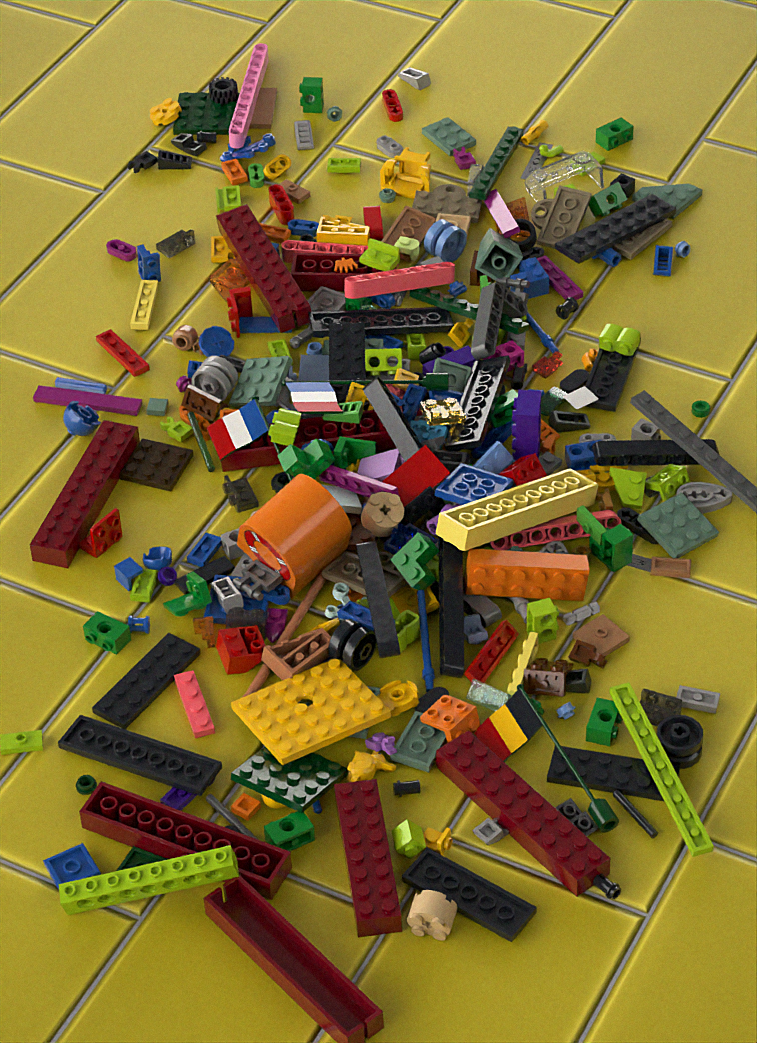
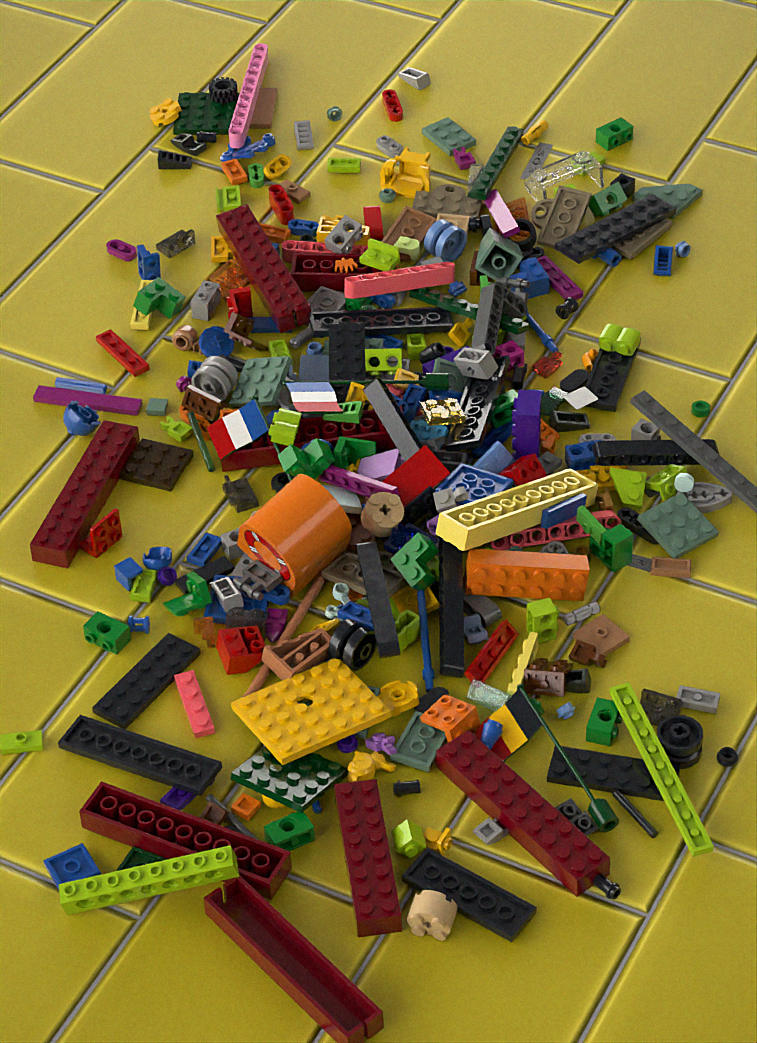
(86, 785): dark green plate -> none
(143, 160): black plate -> none
(159, 296): none -> green brick
(206, 300): none -> light grey brick
(214, 813): none -> reddish brown plate
(239, 329): none -> reddish brown bracket
(312, 94): green brick -> none
(340, 234): none -> light grey brick
(347, 744): none -> dark purple plate
(447, 498): none -> light grey plate
(474, 224): none -> black plate
(476, 363): none -> light grey brick
(485, 223): none -> black beam
(491, 732): none -> blue cone
(520, 606): light grey pin -> none
(544, 151): lime arm -> none
(562, 511): none -> blue tile
(684, 482): none -> light aqua tile
(727, 757): none -> black plate

